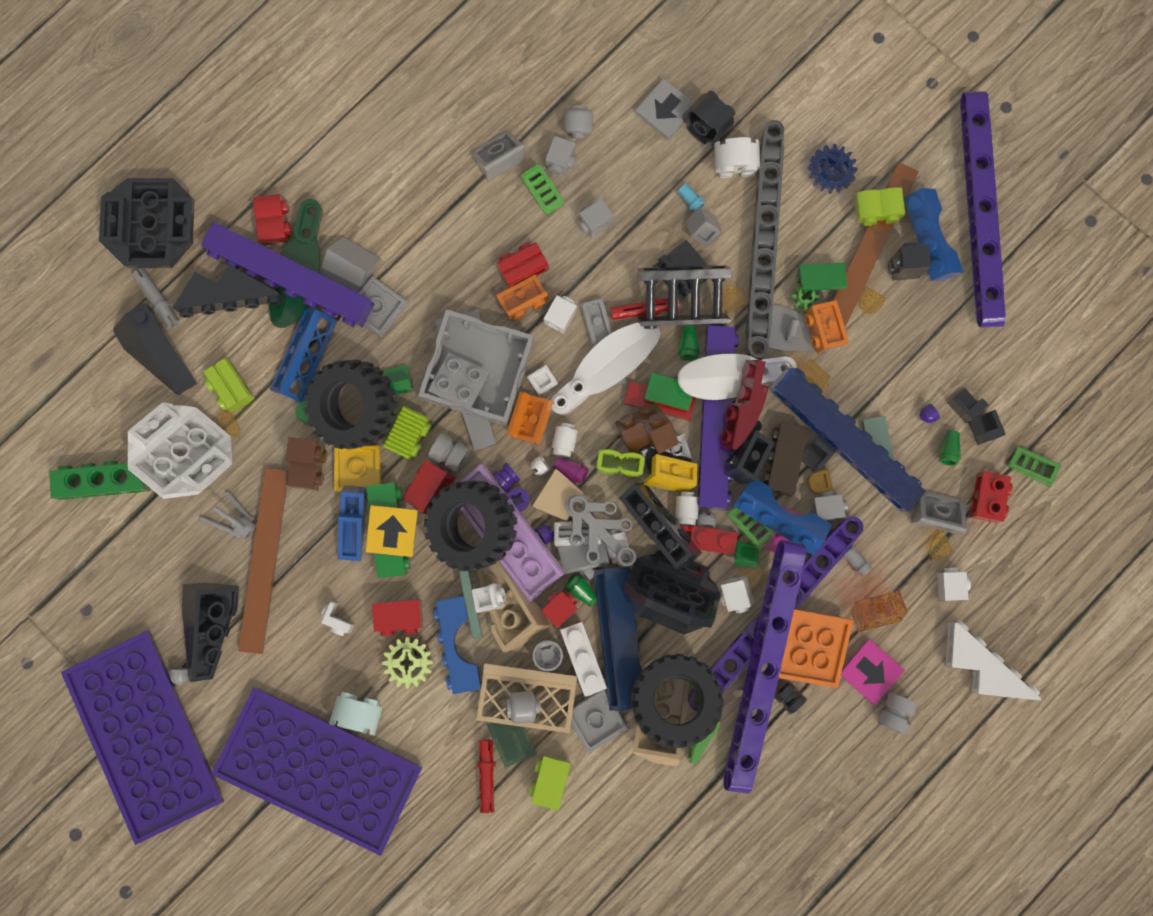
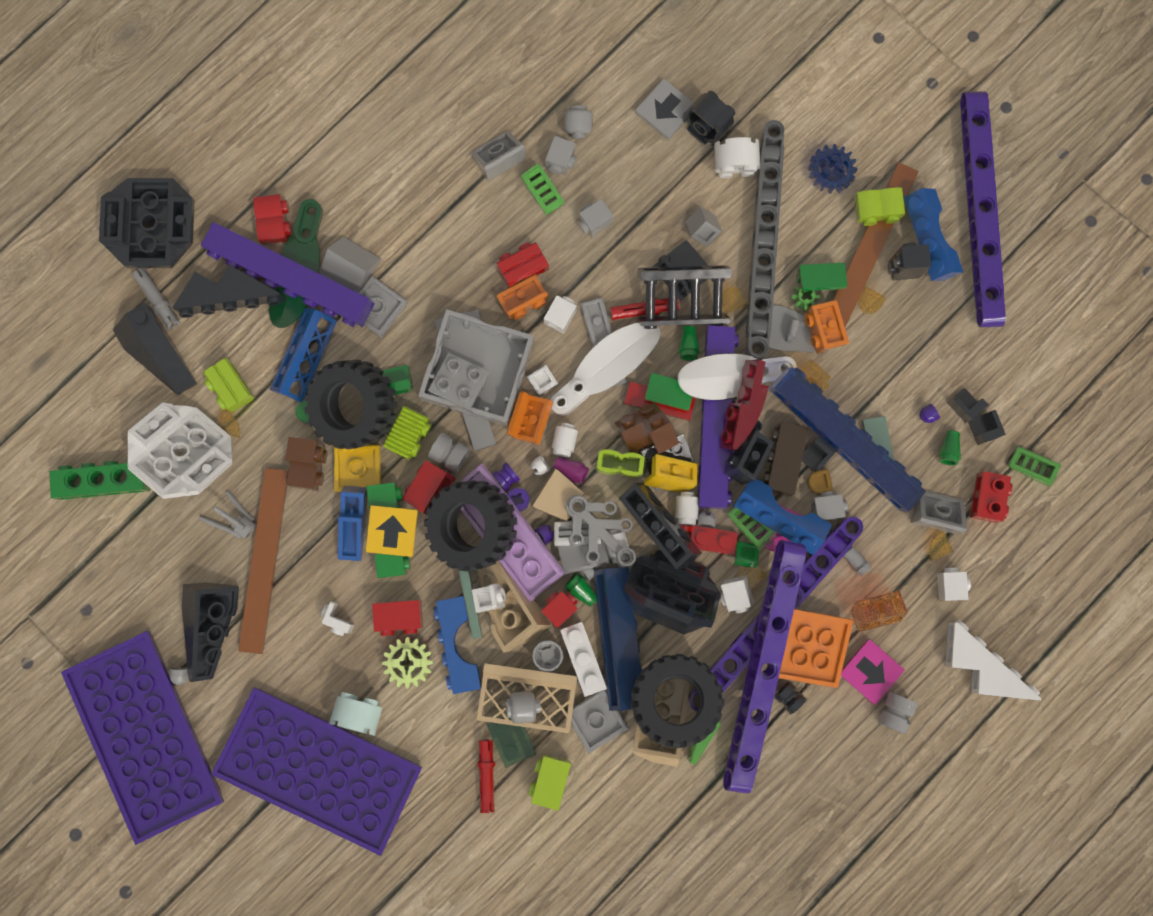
(691, 197): medium azure pin -> none

